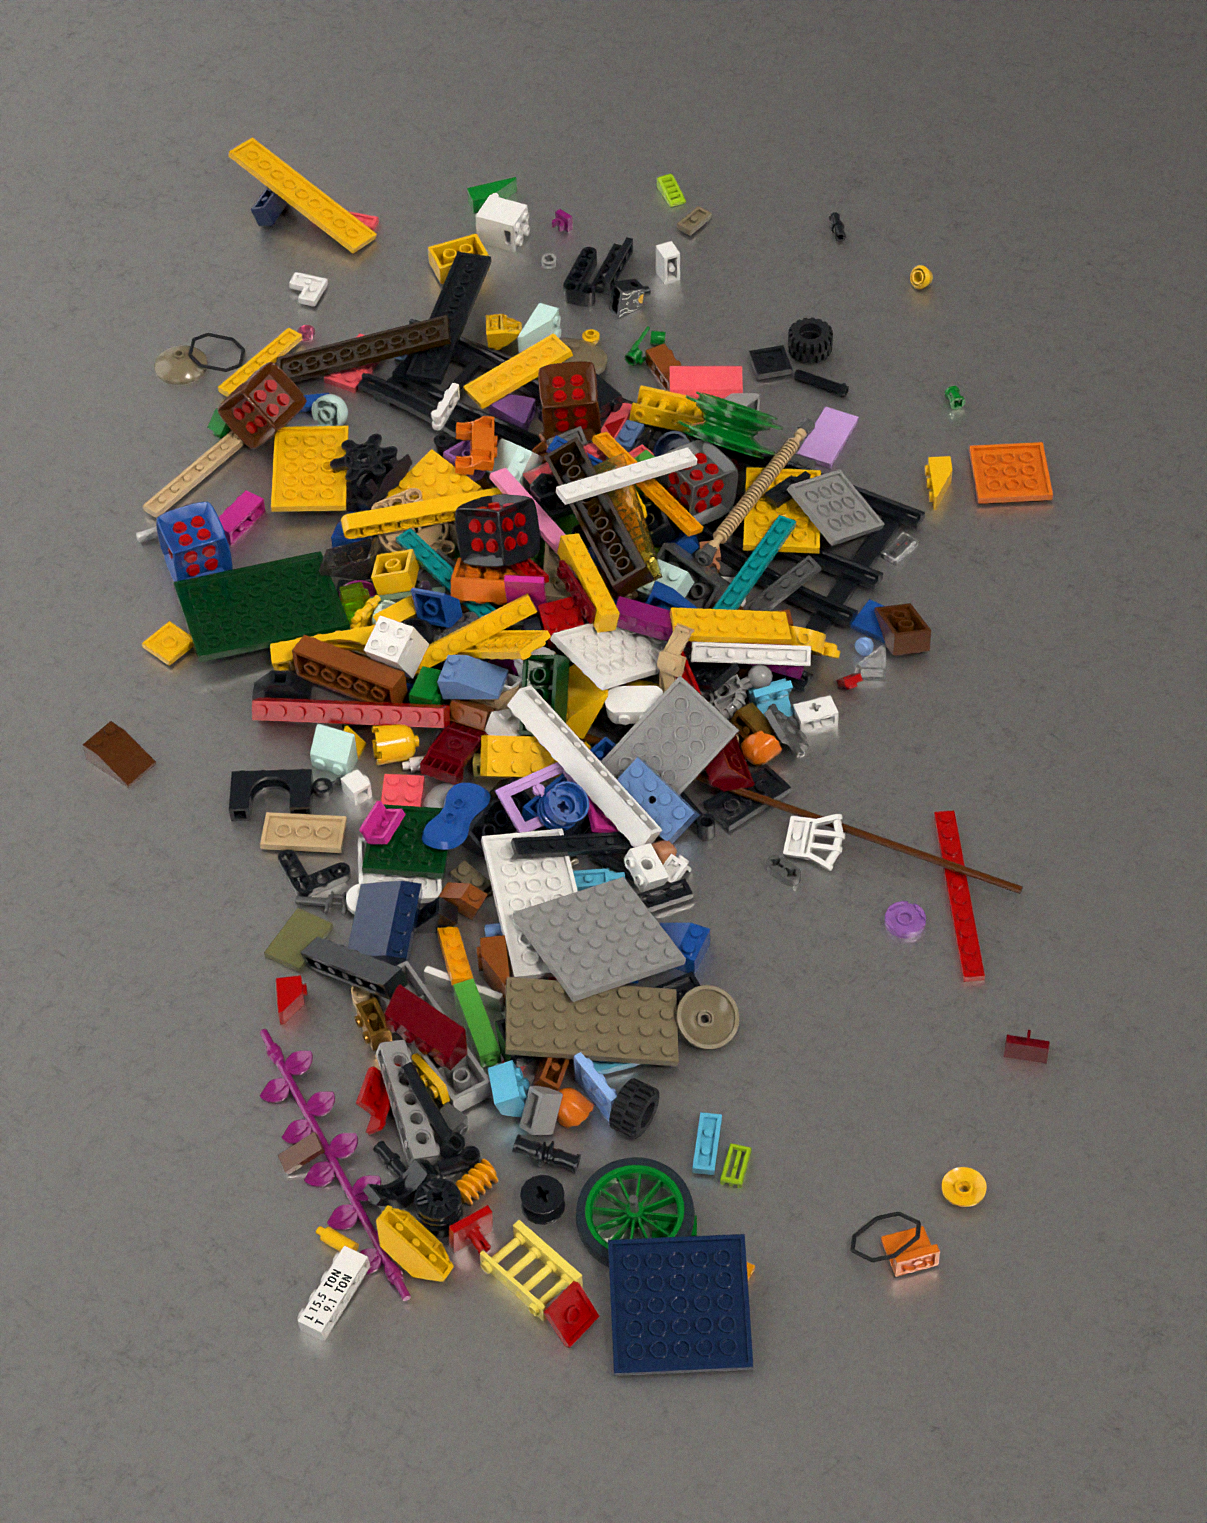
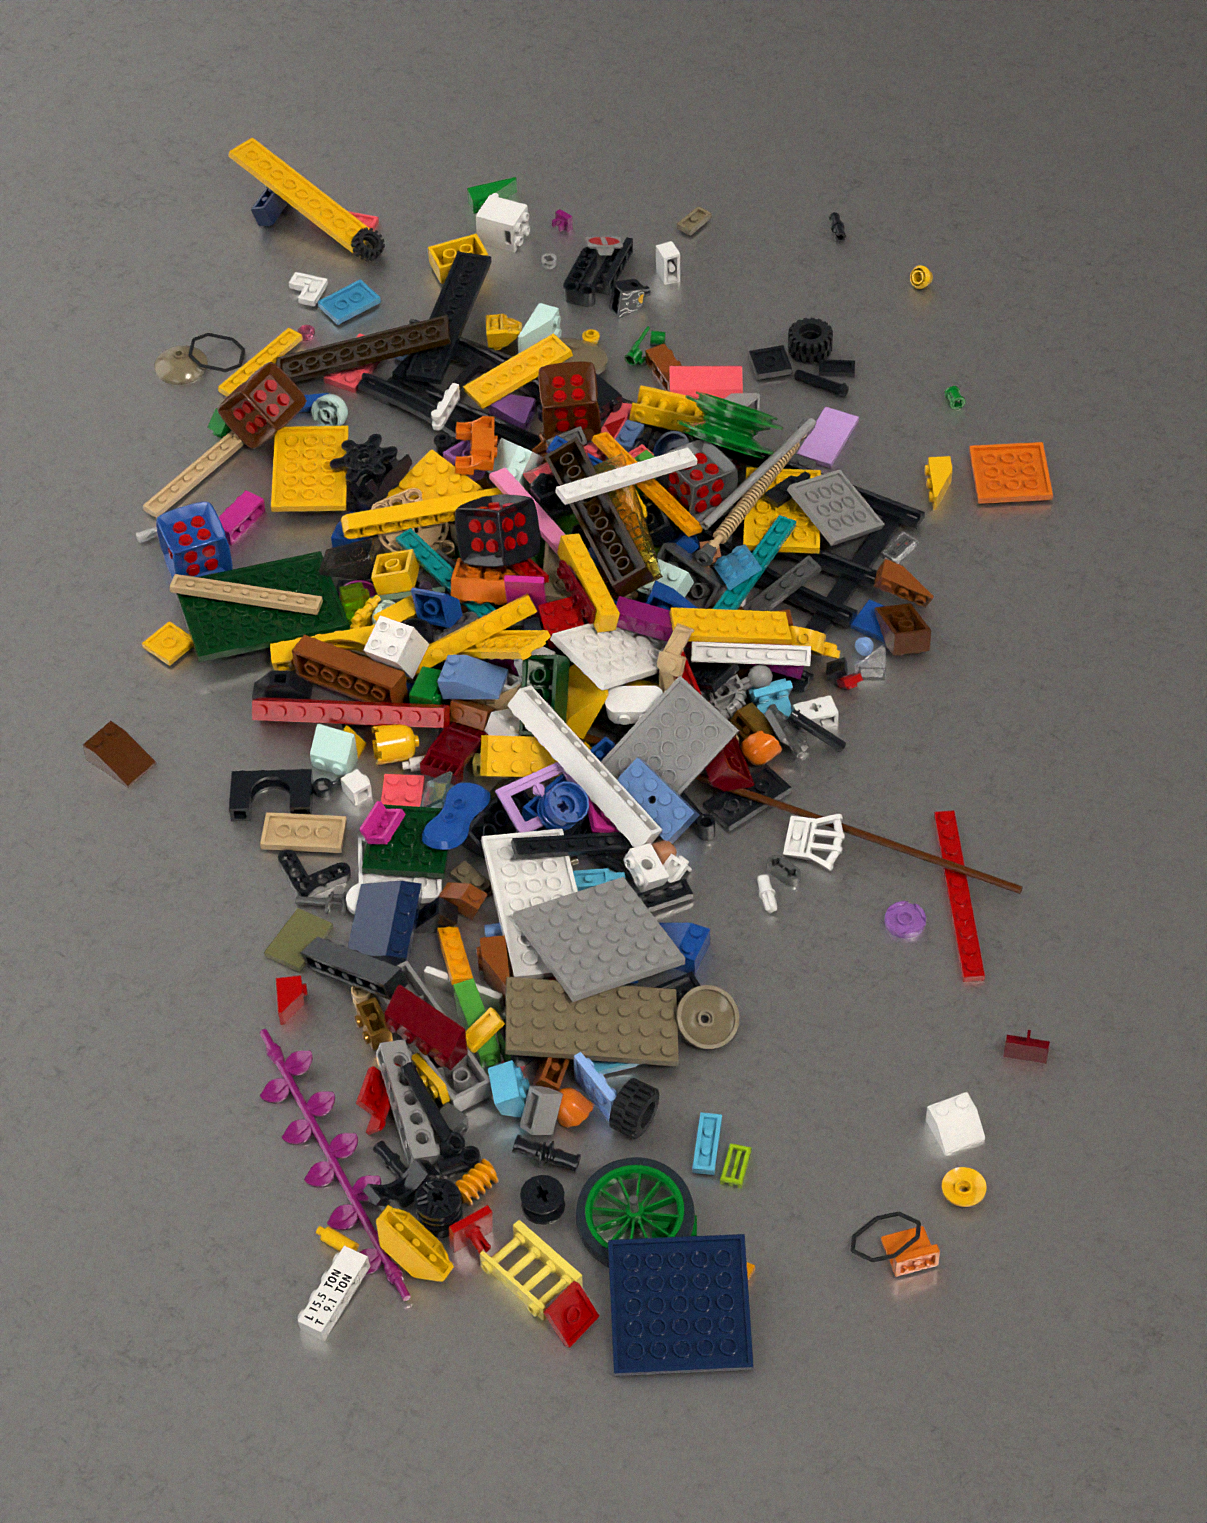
(246, 594): none -> tan plate
(301, 1153): reddish brown tile -> none
(349, 302): none -> dark azure plate
(374, 239): none -> black tyre
(436, 790): none -> clear light blue piece
(483, 1029): none -> yellow tile
(604, 244): none -> light grey piece
(669, 189): lime slope -> none
(737, 566): none -> dark azure plate
(757, 474): none -> light grey piece
(767, 893): none -> white axle
(816, 730): none -> black axle
(836, 368): none -> black tile
(836, 669): none -> black plate
(900, 582): none -> dark orange slope
(955, 1123): none -> white slope

